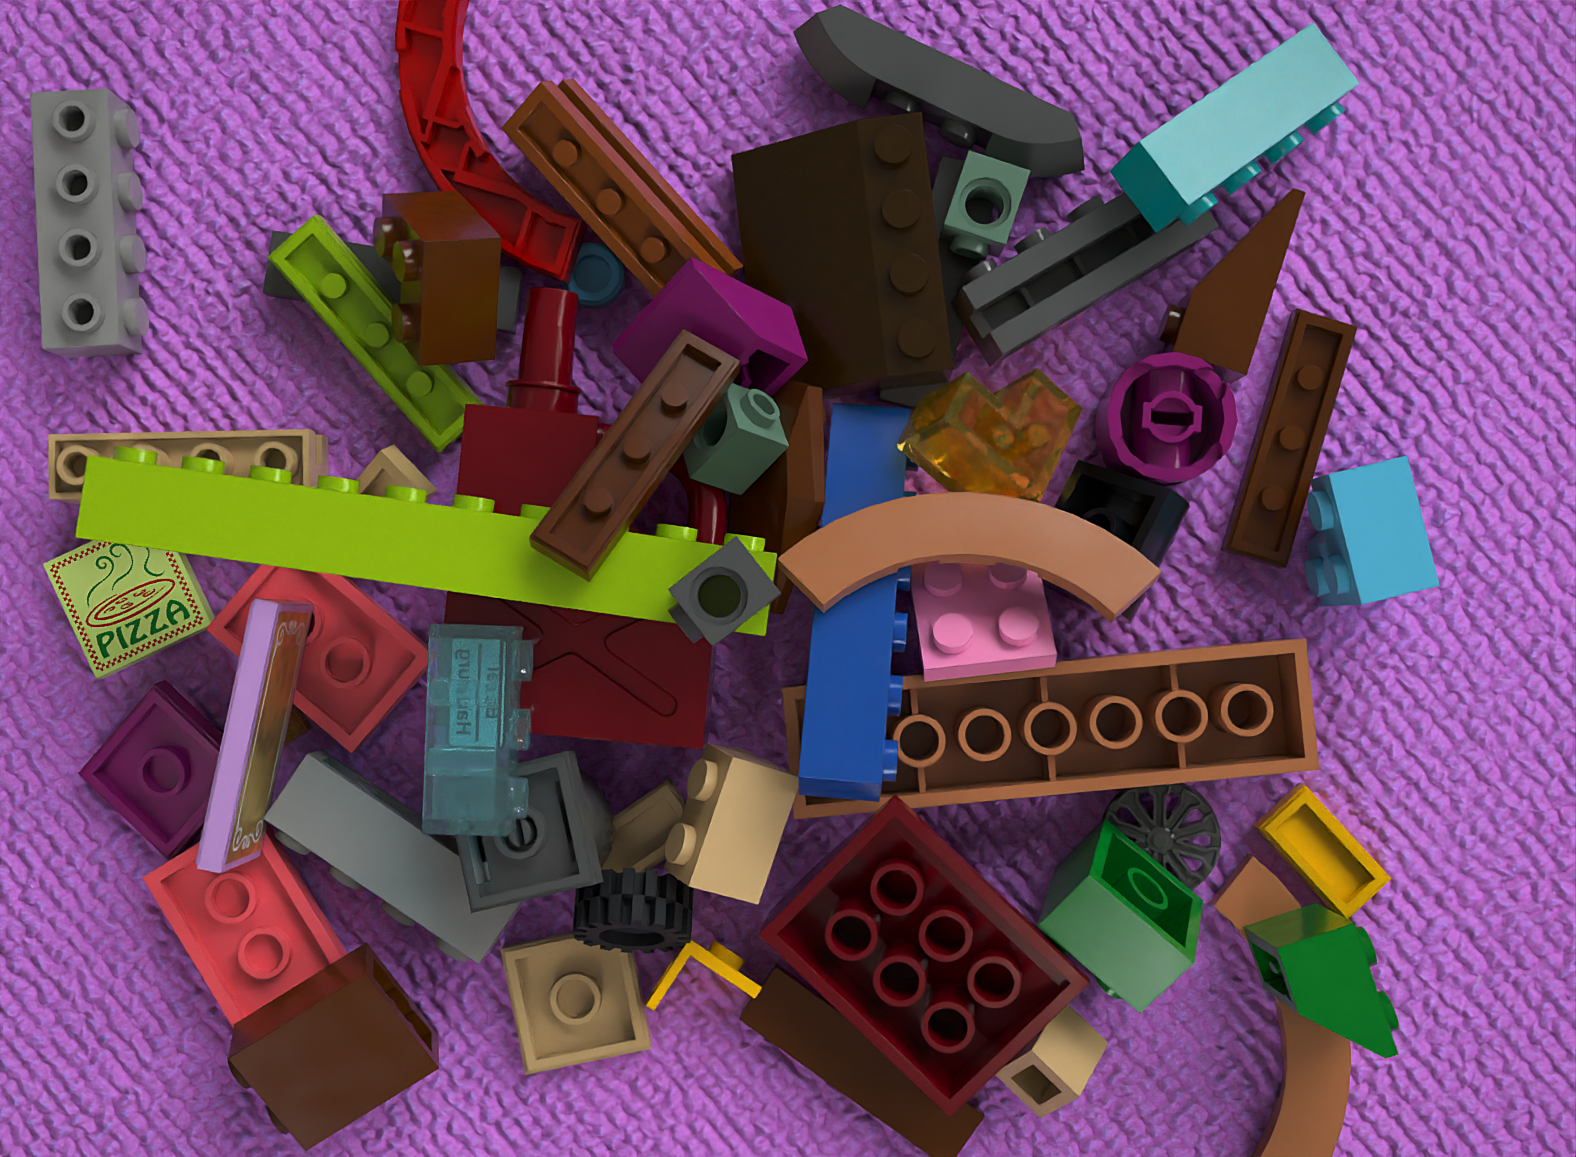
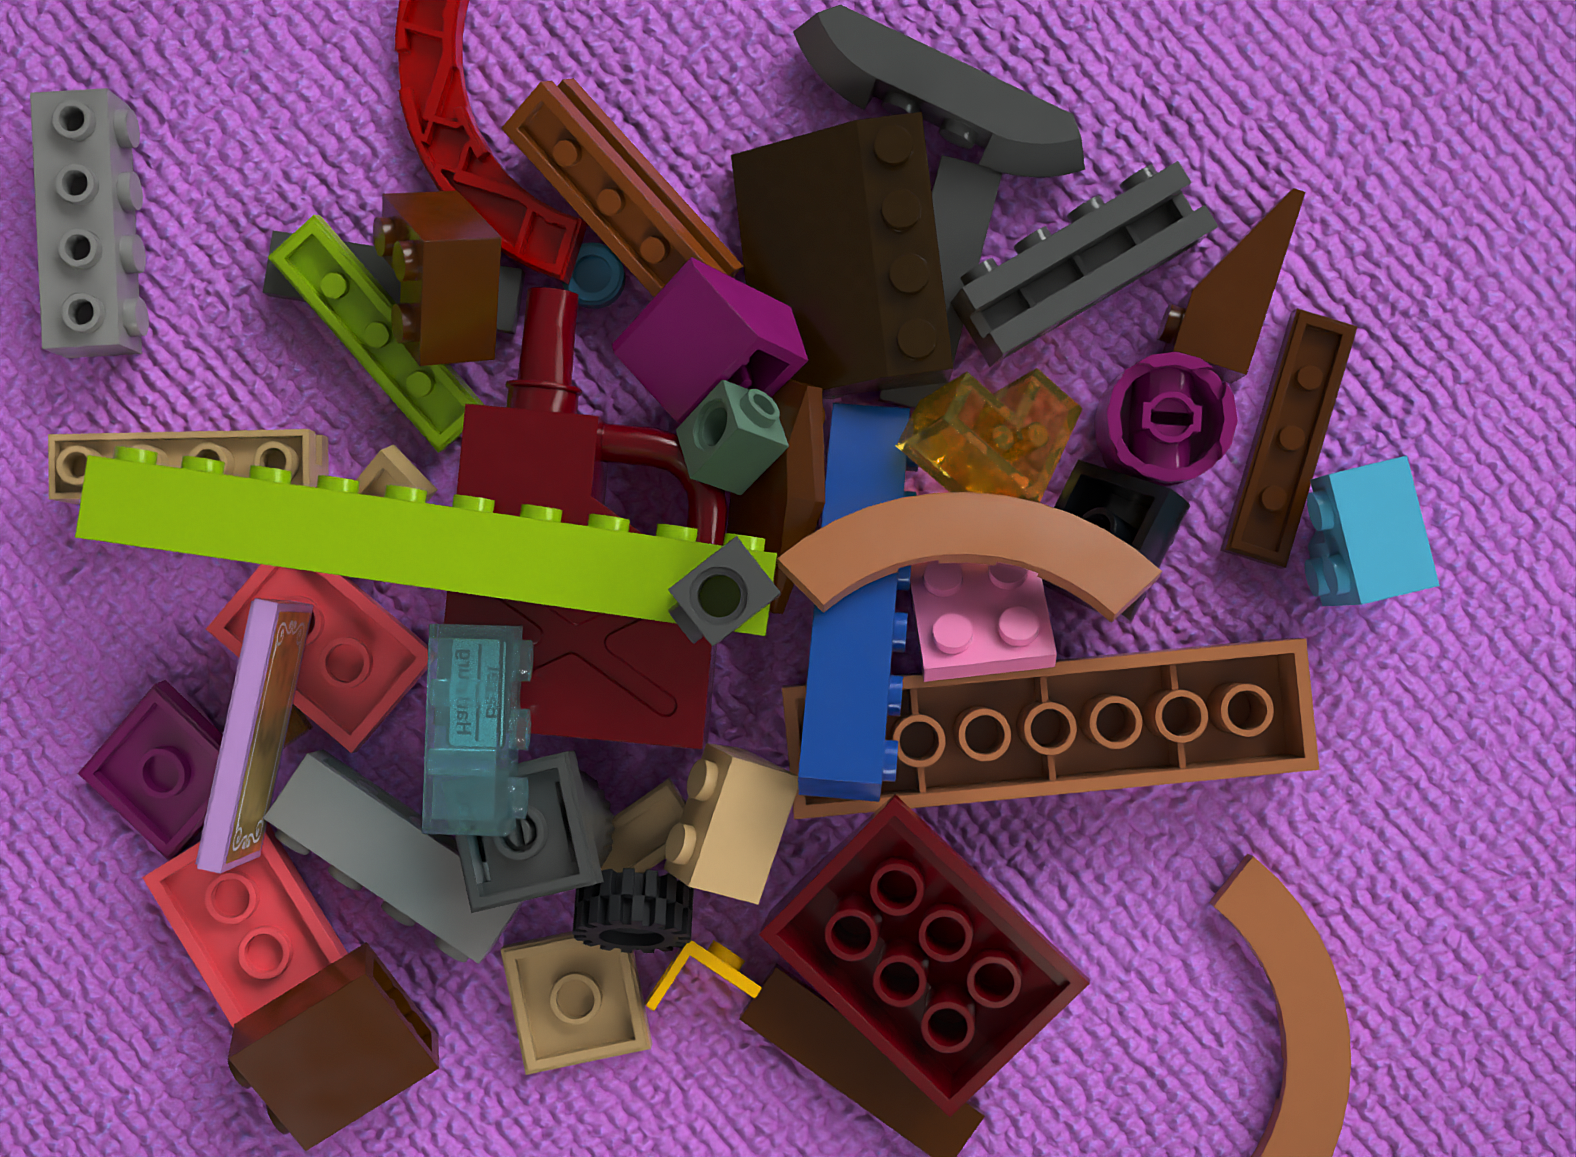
(127, 601): yellowish green tile -> none
(635, 455): reddish brown tile -> none
(991, 180): sand green brick -> none
(1064, 1059): tan brick -> none
(1122, 916): green brick -> none
(1162, 832): dark grey wheel -> none
(1234, 127): brick -> none
(1322, 851): yellow tile -> none
(1324, 974): green slope -> none

